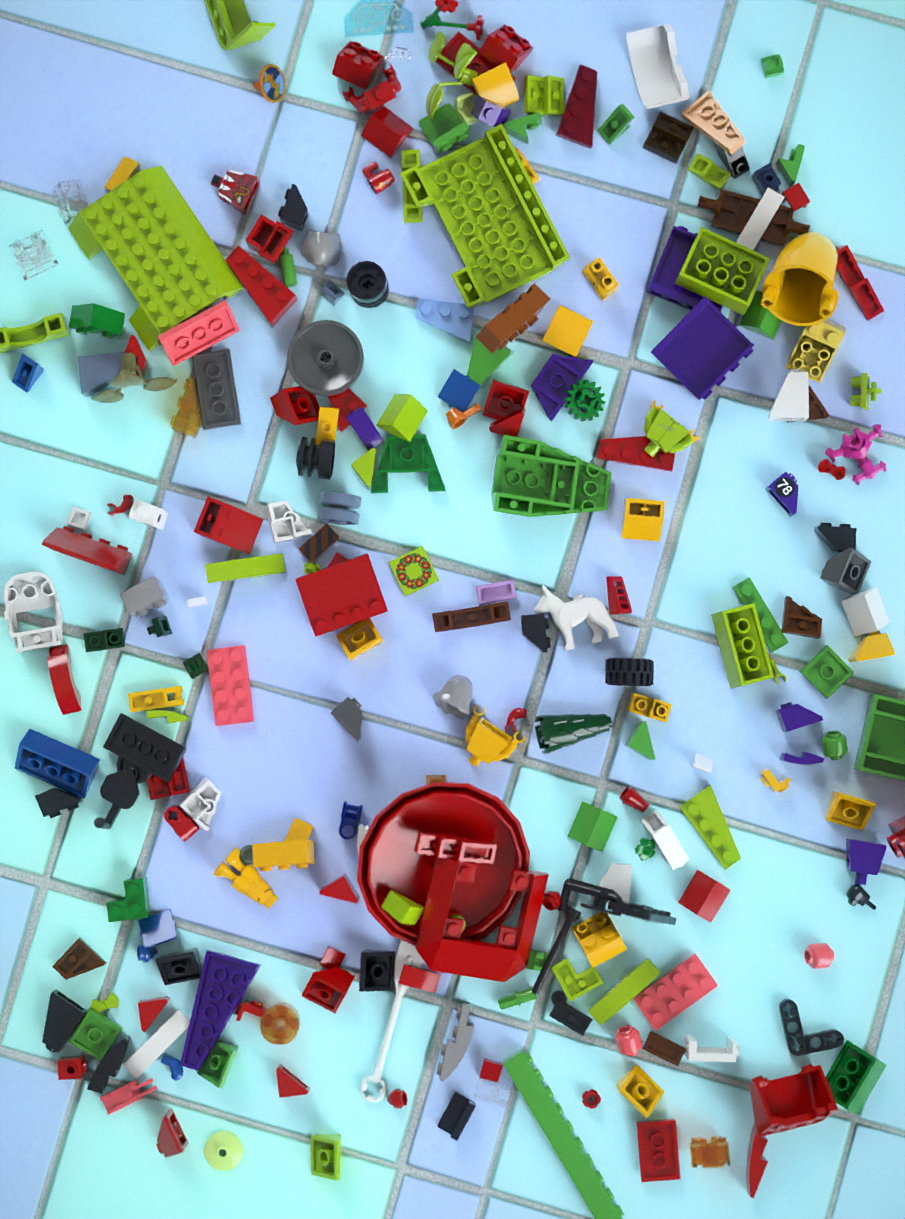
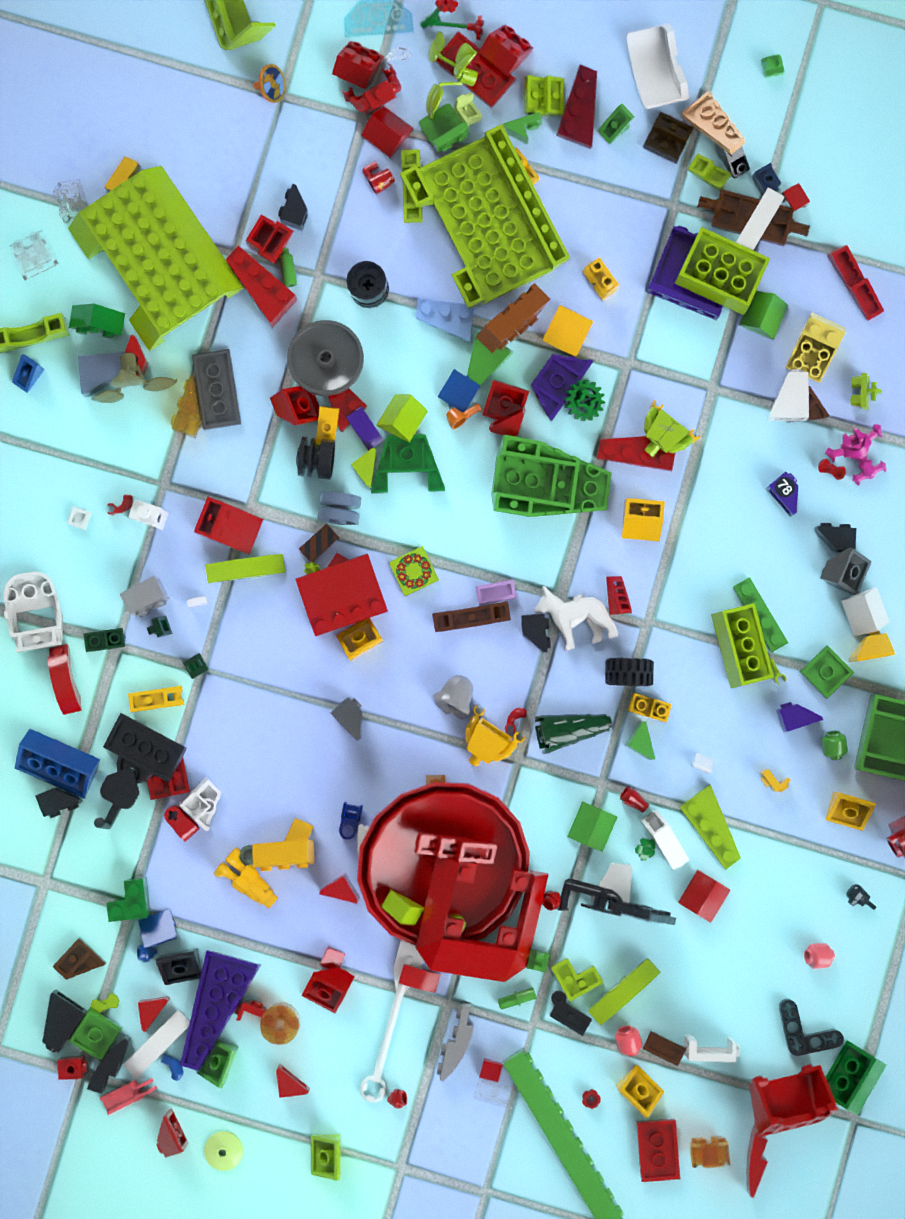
(88, 550): red slope -> none
(172, 717): lime slope -> none
(199, 333): coral plate -> none
(230, 685): coral plate -> none
(236, 189): torso -> none
(284, 523): white slope -> none
(321, 248): light grey piece -> none
(331, 293): sand blue slope -> none
(376, 970): black slope -> none
(456, 1115): black panel -> none
(490, 112): slope -> none
(497, 86): yellow slope -> none
(571, 916): black piece -> none
(599, 938): yellow slope -> none
(675, 991): coral plate -> none
(702, 349): dark purple panel -> none
(788, 168): bright green slope -> none
(800, 621): reddish brown wing -> none
(803, 281): yellow windscreen -> none
(806, 758): dark purple slope -> none
(864, 859): dark purple torso -> none

